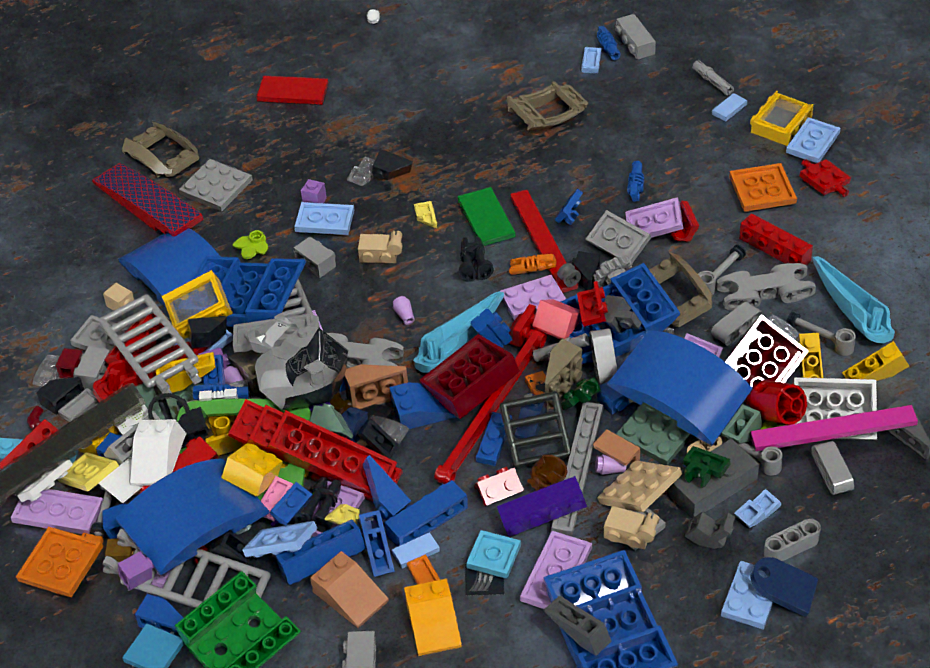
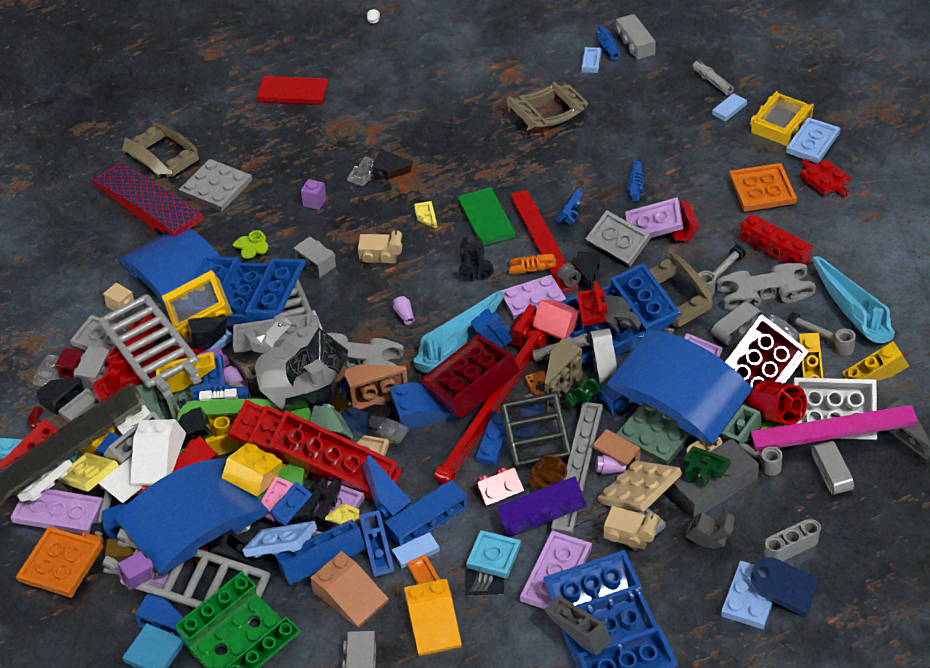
(162, 396): black tyre -> none
(324, 218): light blue plate -> none
(377, 439): black slope -> none
(611, 269): light grey gear -> none
(757, 510): light blue slope -> none

